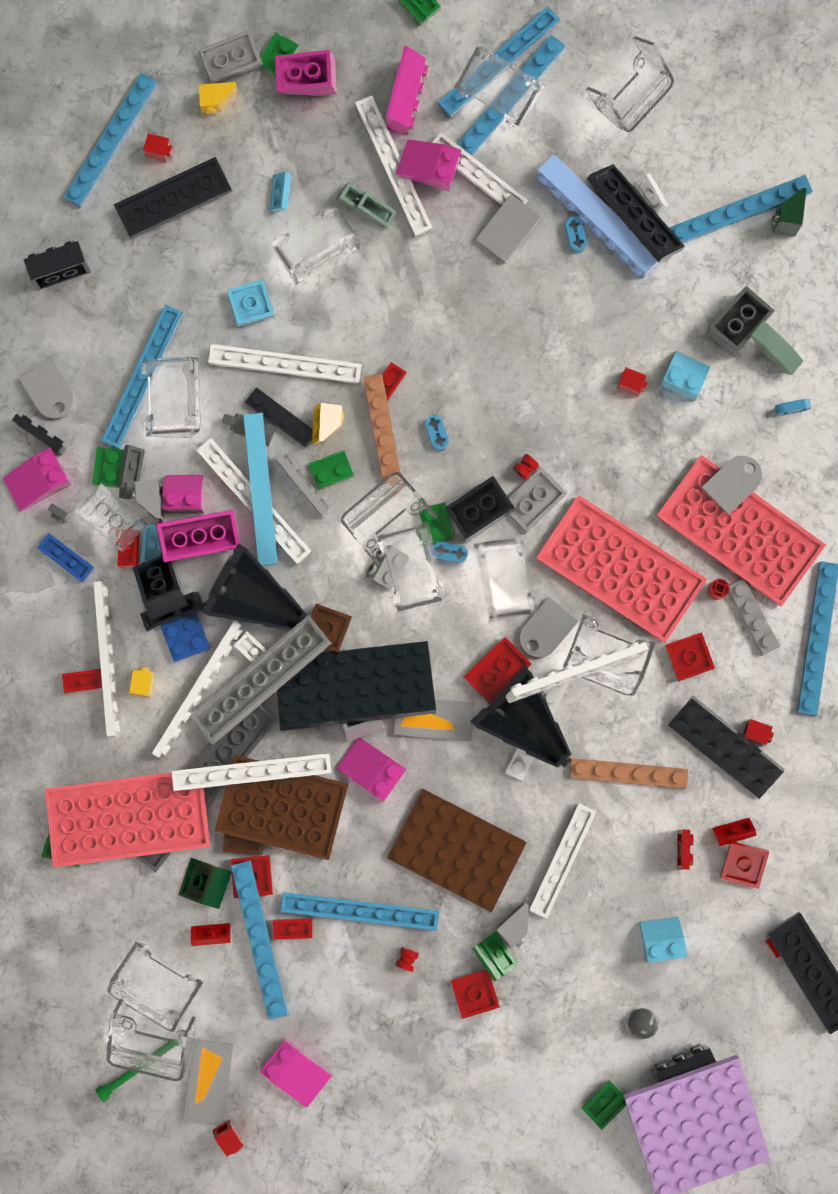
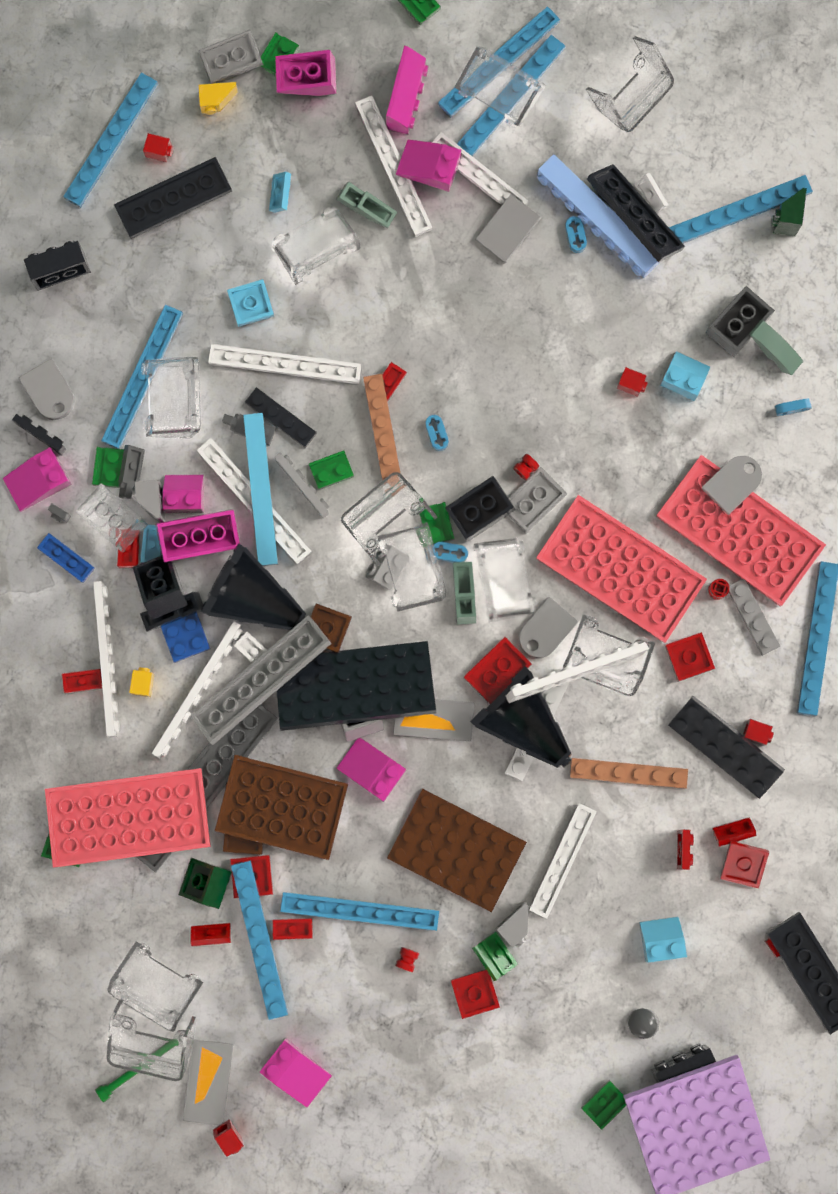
(251, 772): white plate -> none
(325, 421): slope -> none
(464, 593): none -> sand green slope

